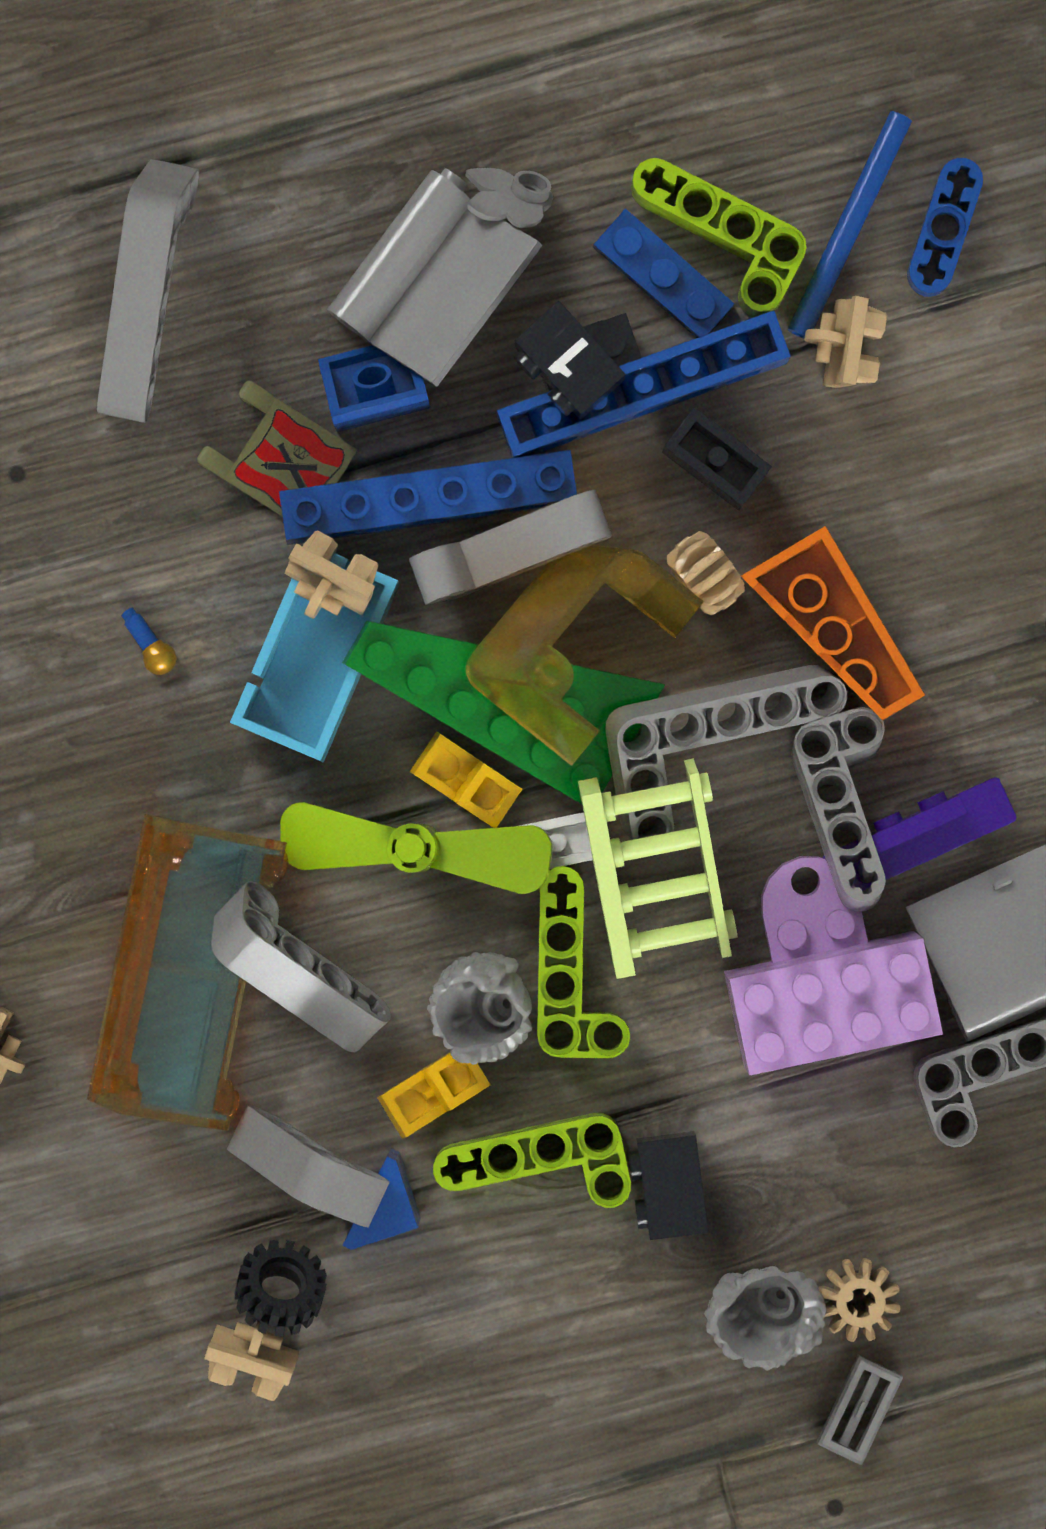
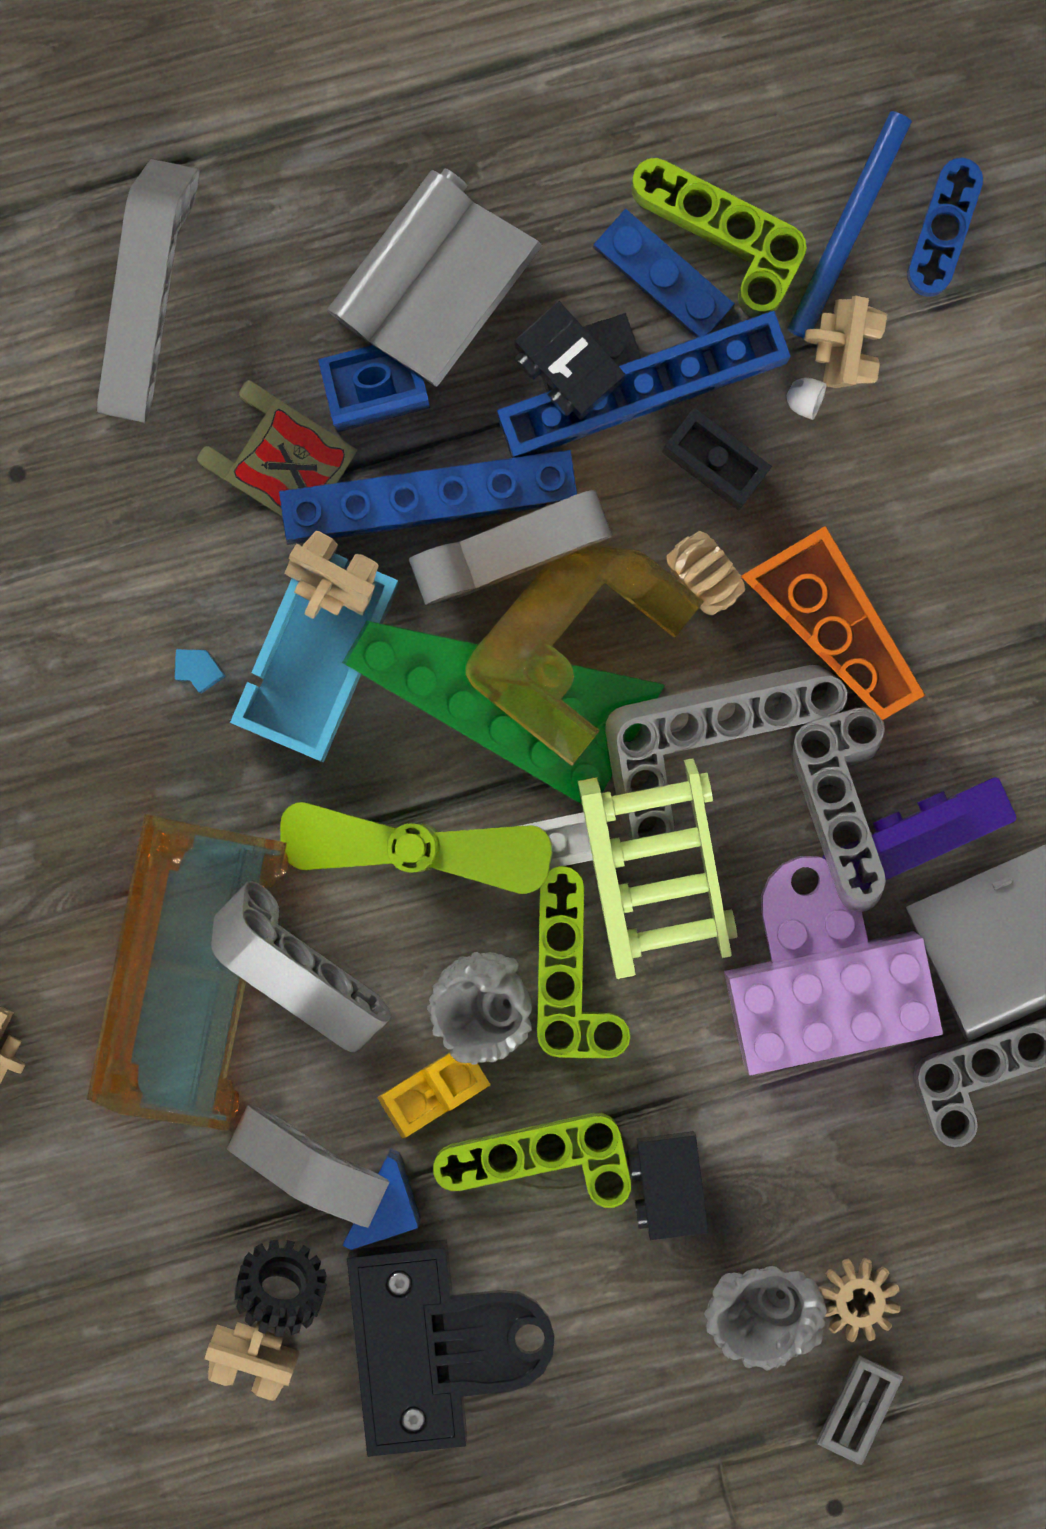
(157, 655): piece -> none
(198, 668): none -> dark azure piece
(430, 1348): none -> black brick
(466, 780): yellow slope -> none
(509, 197): light grey plate -> none
(806, 396): none -> white hinge

